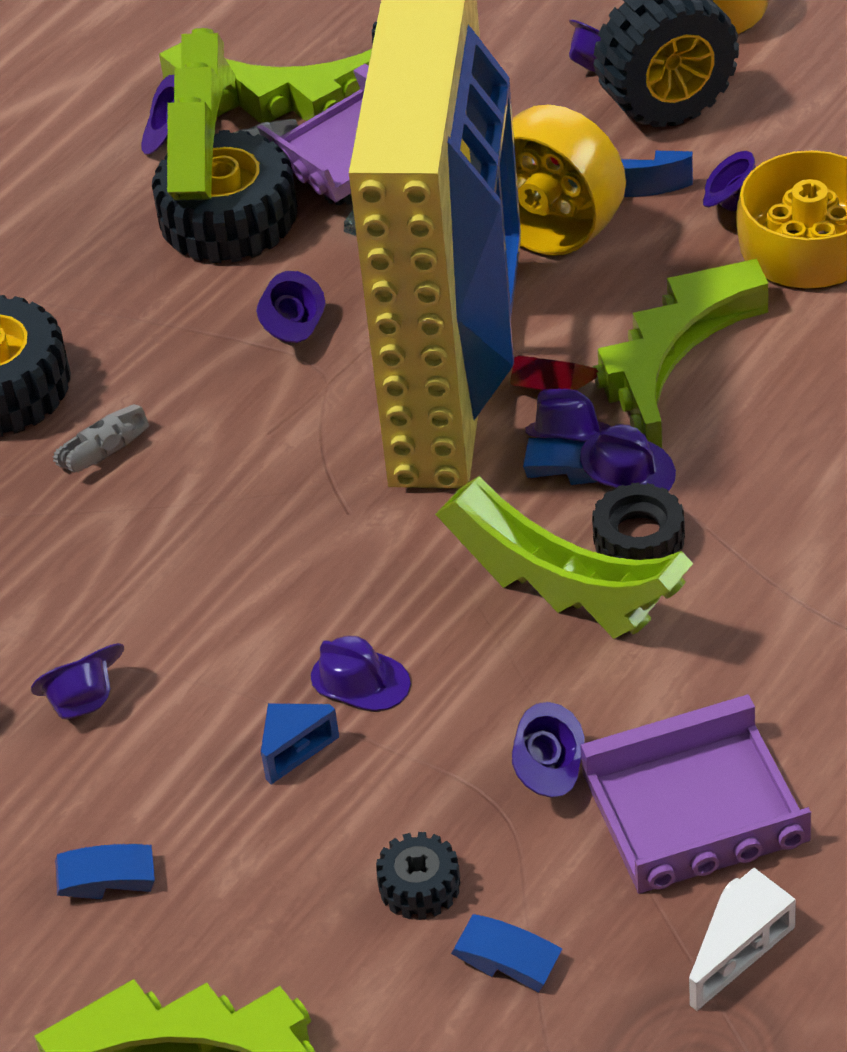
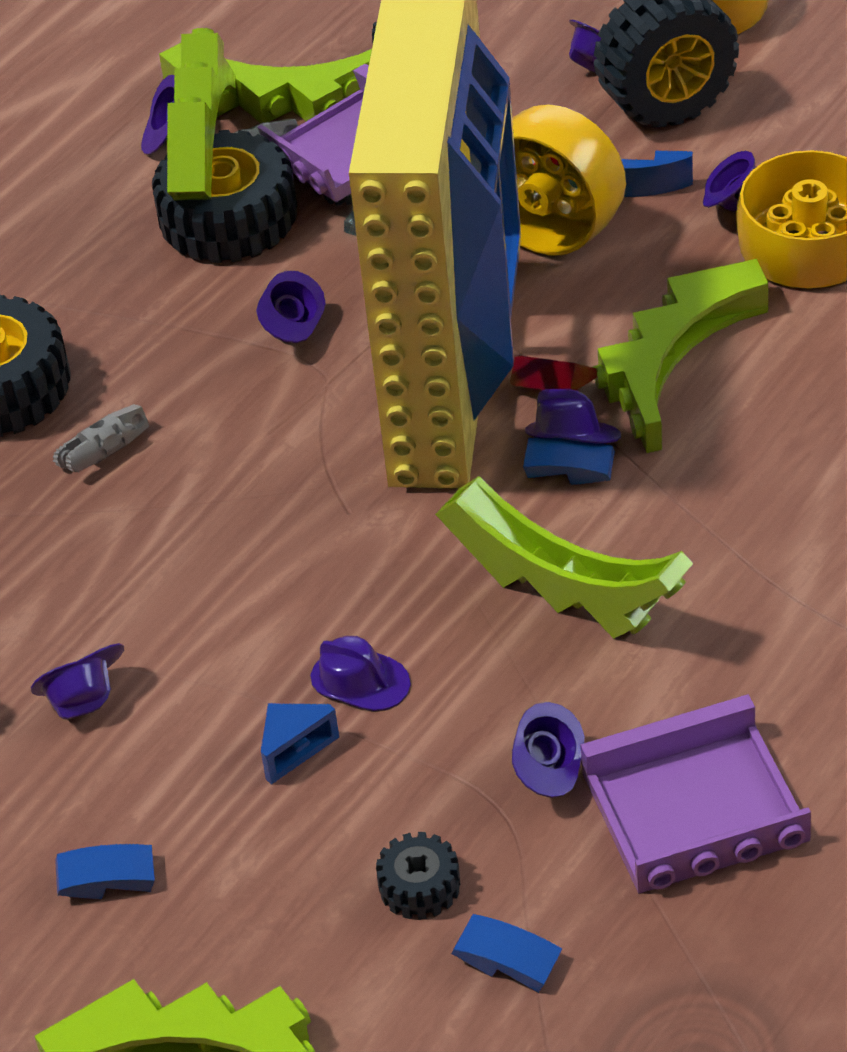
(626, 457): dark purple piece -> none
(638, 502): black tyre -> none
(745, 925): white slope -> none

